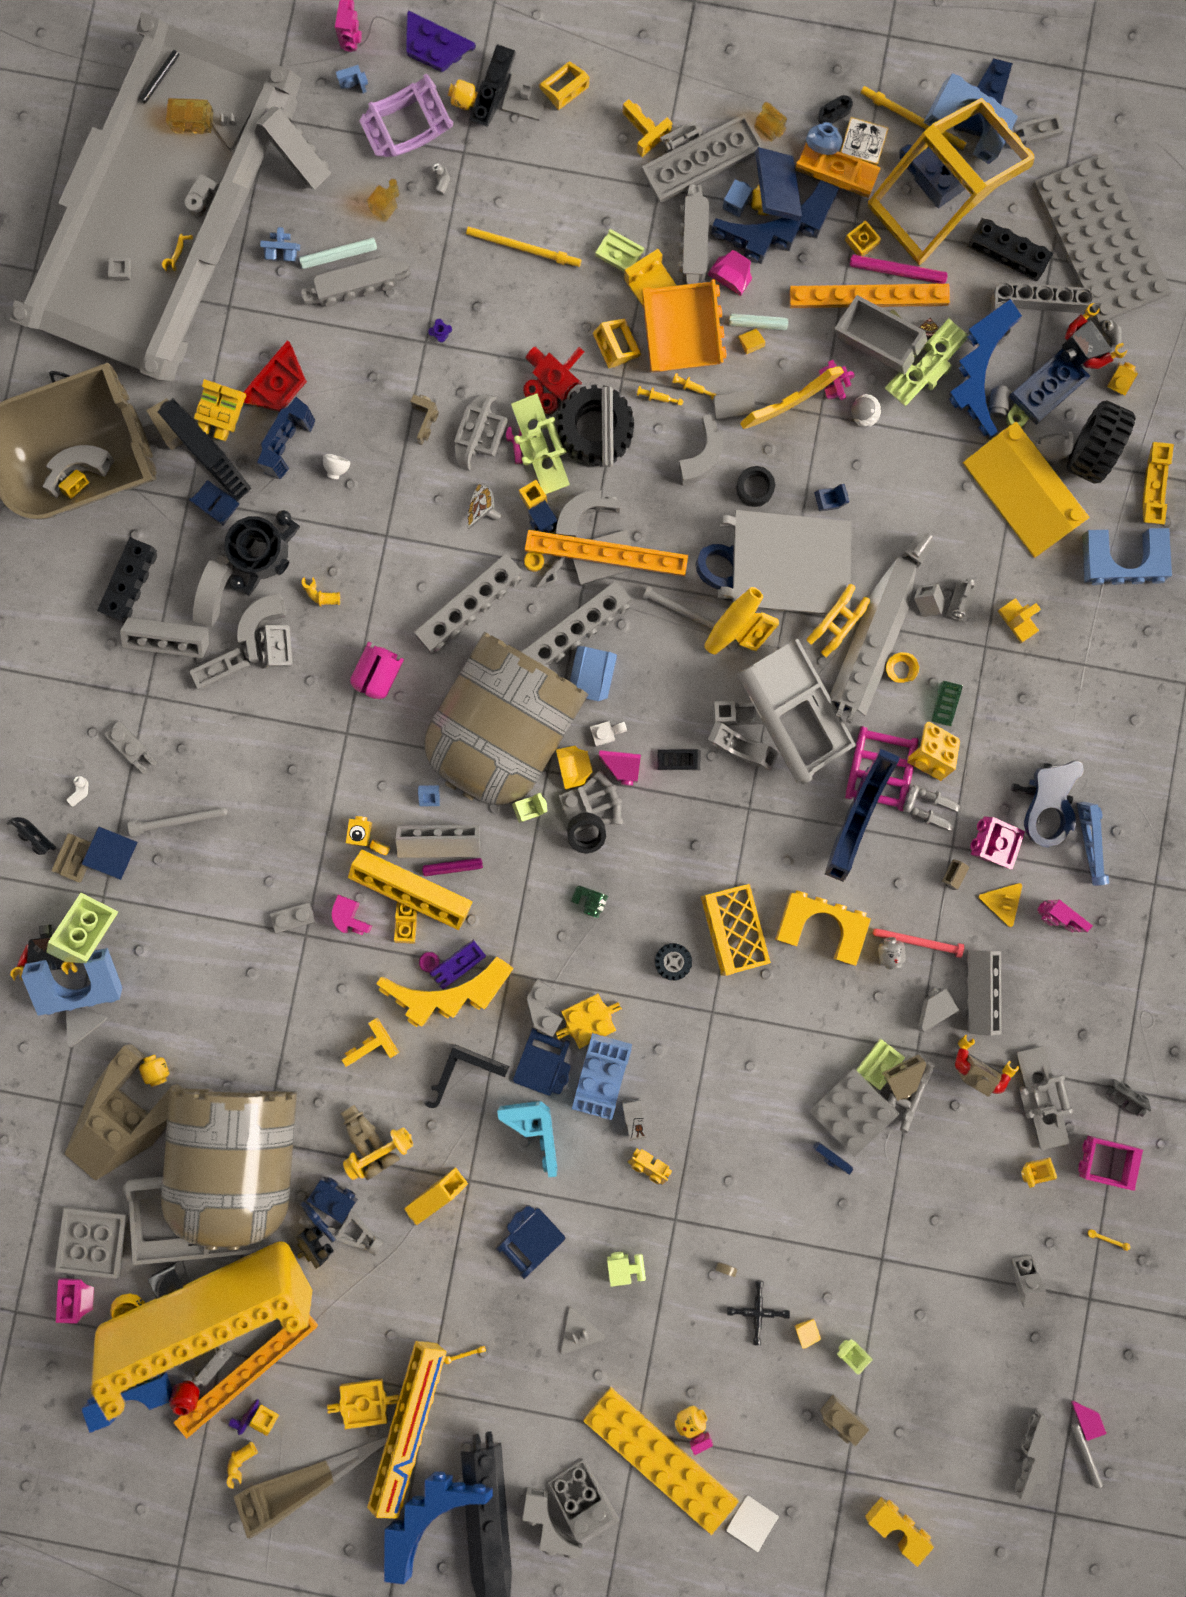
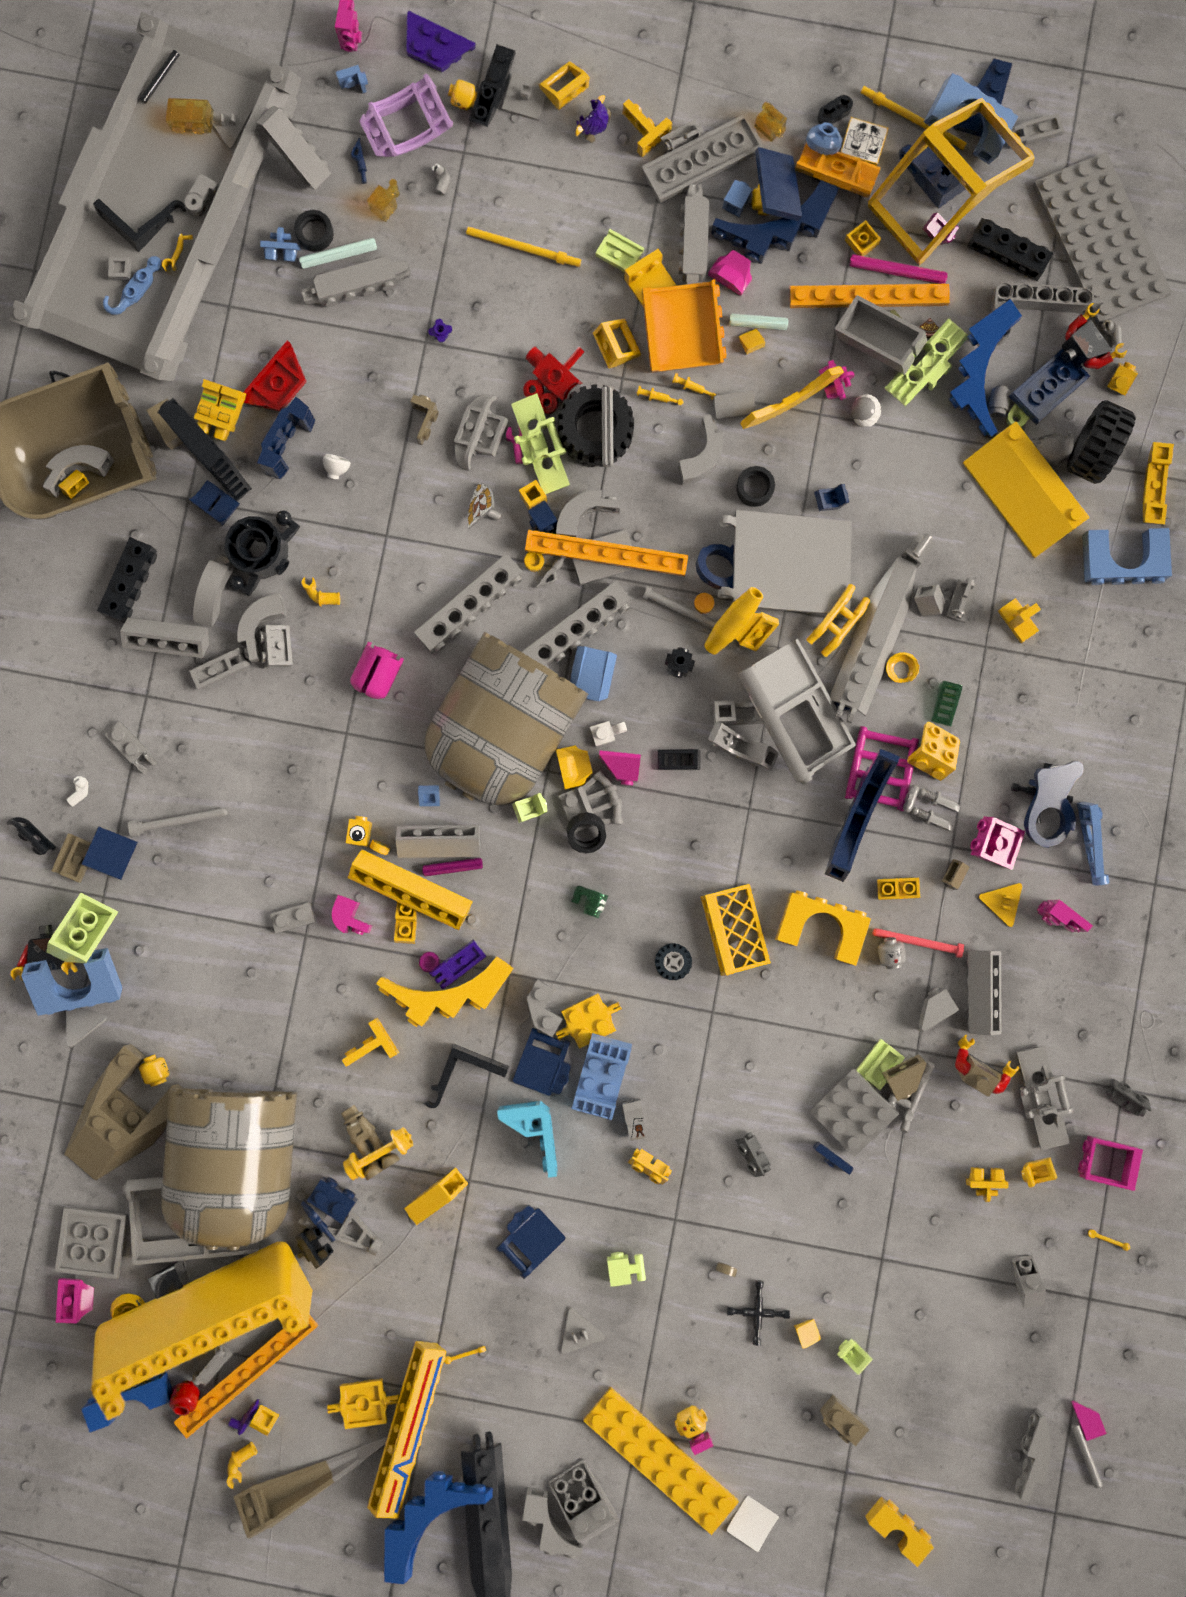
(135, 287): none -> medium blue piece
(146, 231): none -> black hinge
(309, 216): none -> black tyre
(360, 160): none -> dark blue hand
(595, 122): none -> dark purple hair
(679, 670): none -> black brick
(704, 603): none -> light orange tile
(757, 1164): none -> dark grey hinge
(898, 888): none -> yellow slope
(935, 225): none -> bracket
(977, 1180): none -> yellow hips

